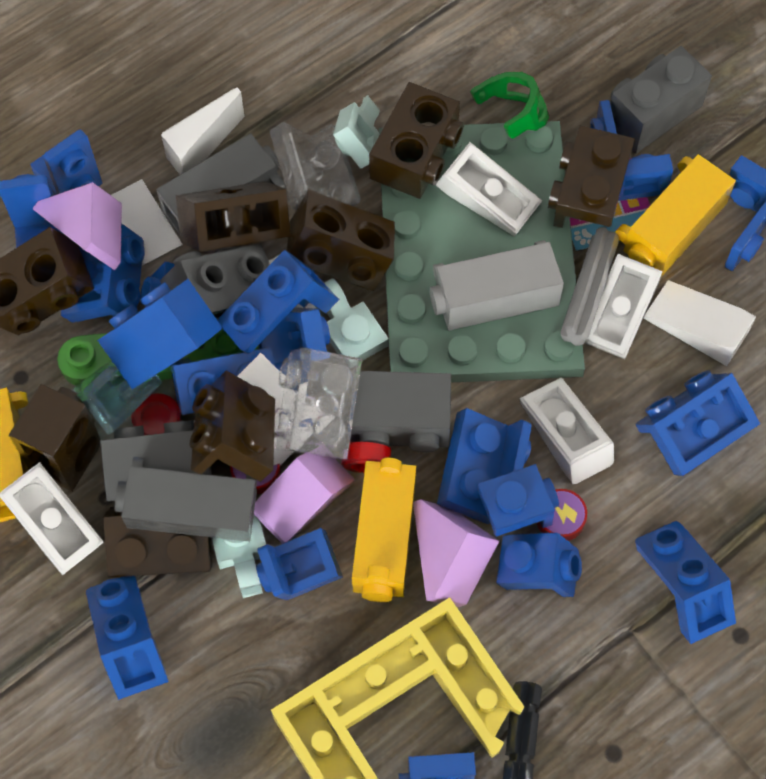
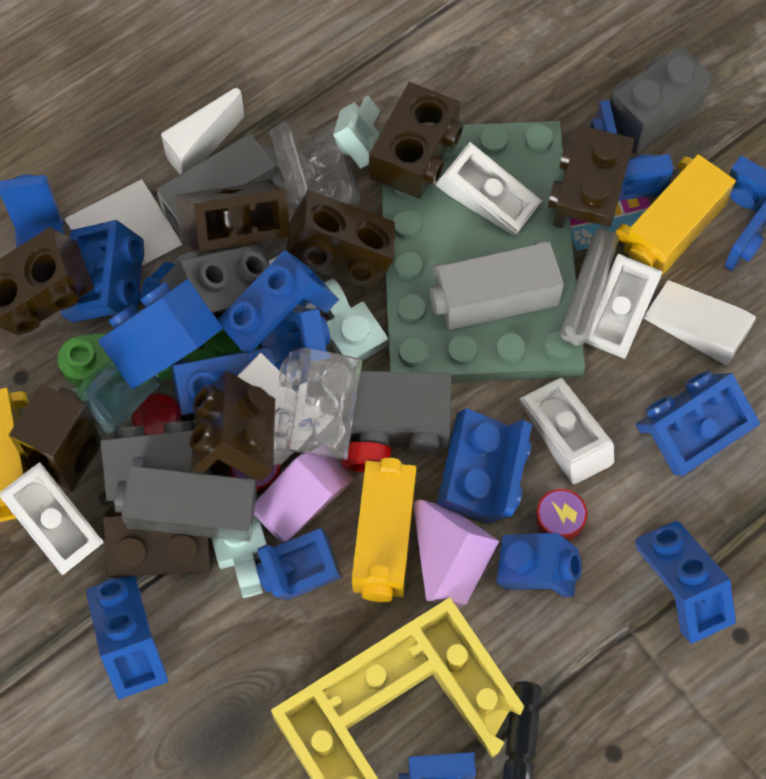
(68, 164): blue bracket -> none
(88, 219): lavender slope -> none
(518, 500): blue bracket -> none
(529, 117): green helmet -> none

